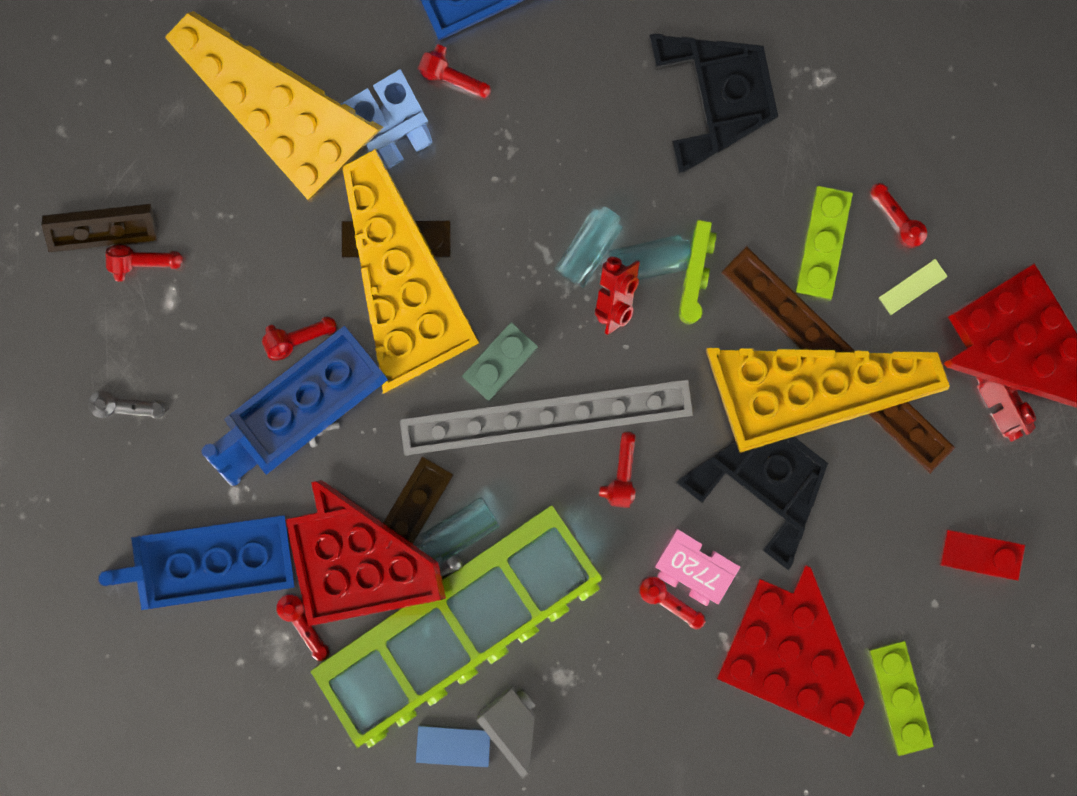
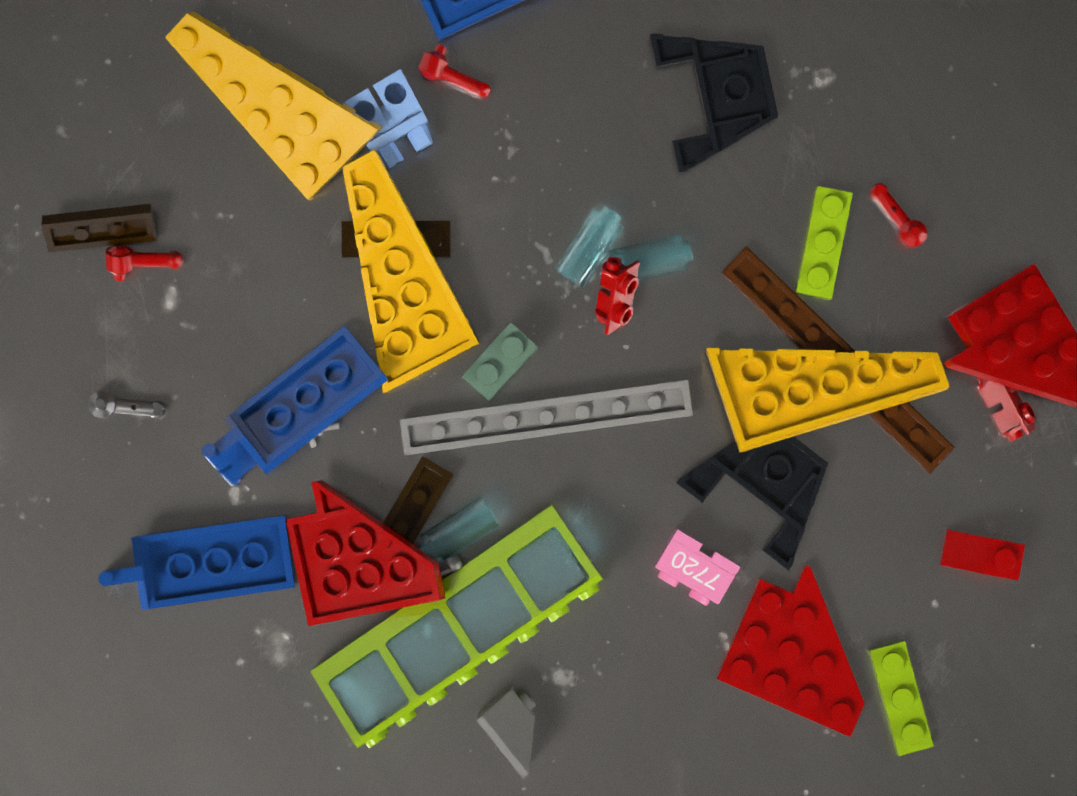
(279, 343): red piece -> none
(291, 609): red piece -> none
(452, 746): medium blue tile -> none
(621, 491): red piece -> none
(654, 591): red piece -> none
(696, 274): lime plate -> none
(913, 287): yellowish green window -> none

